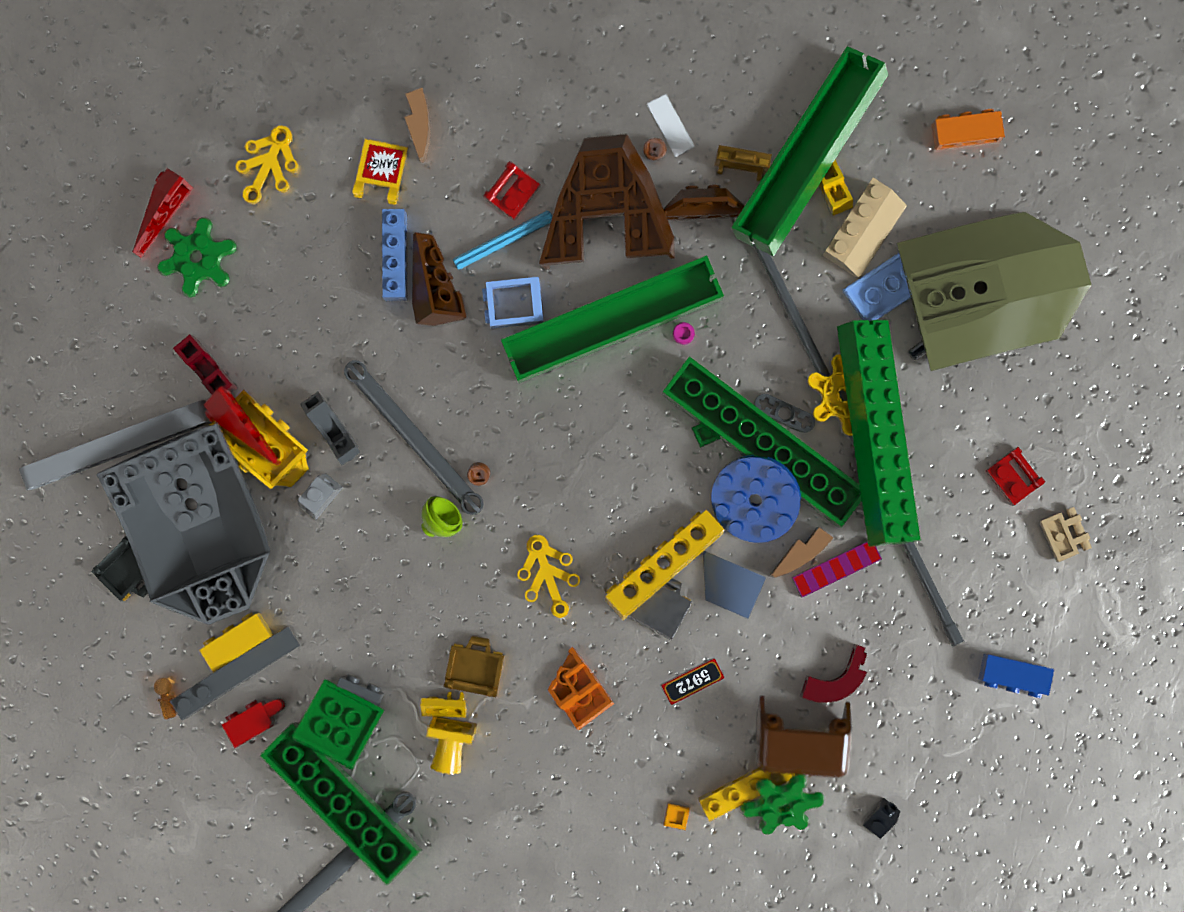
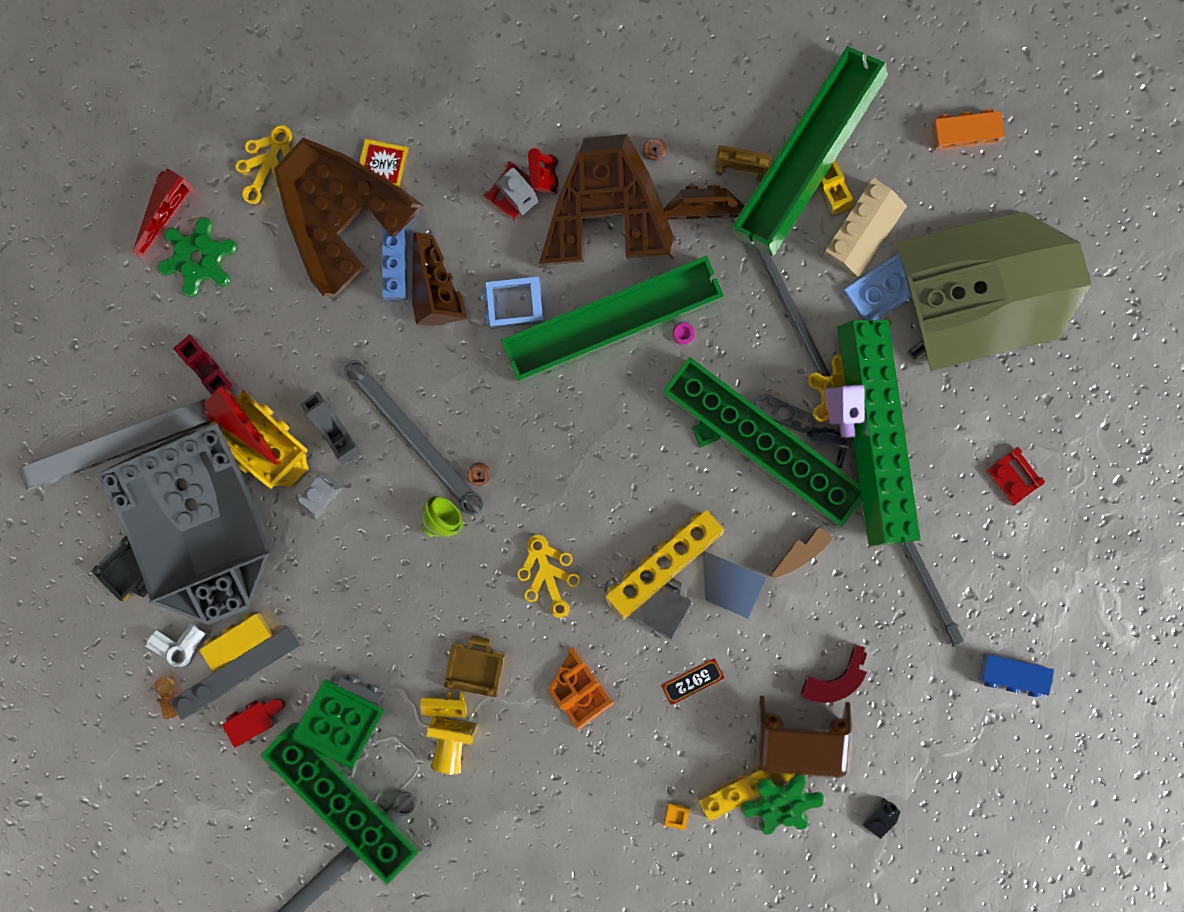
(168, 648): none -> white piece
(322, 196): none -> reddish brown piece
(419, 122): medium nougat slope -> none
(503, 240): medium azure axle -> none
(517, 191): none -> light grey torso
(542, 178): none -> red plate
(670, 125): white sticker -> none
(762, 477): blue plate -> none
(830, 437): none -> black piece
(836, 569): tile -> none
(845, 407): none -> lavender torso
(1059, 536): tan plate -> none

